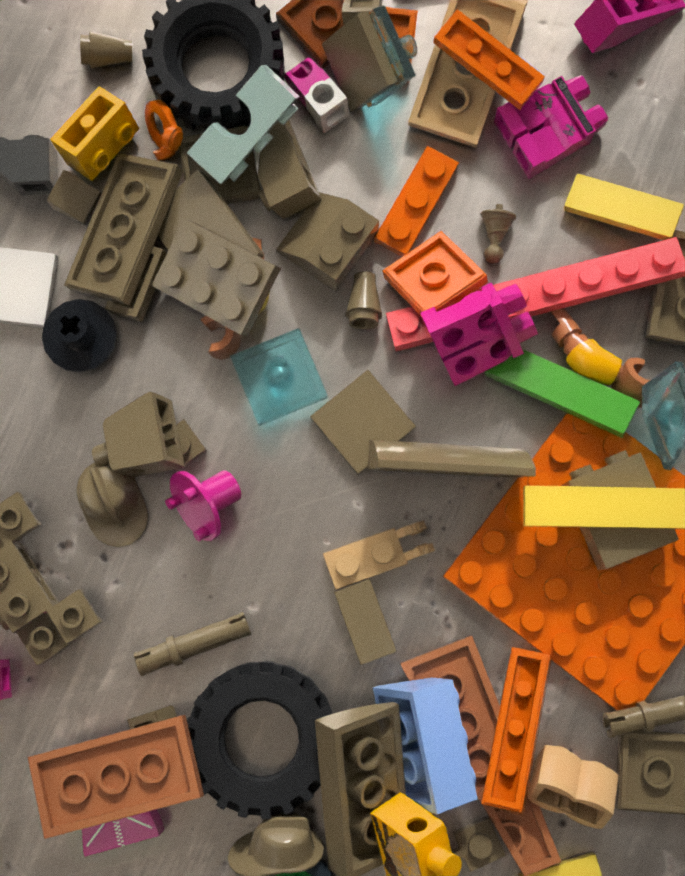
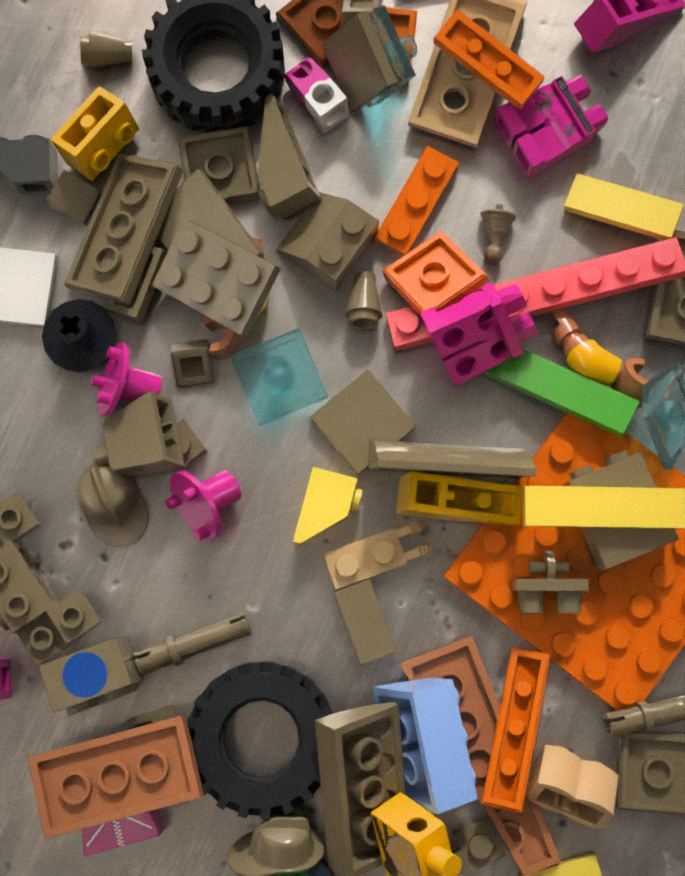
(95, 671): none -> dark tan brick
(122, 381): none -> dark pink piece
(171, 137): orange piece -> none
(192, 363): none -> dark tan slope
(268, 102): light aqua arch -> none
(326, 504): none -> light yellow slope
(458, 499): none -> yellow slope
(531, 590): none -> dark tan hips

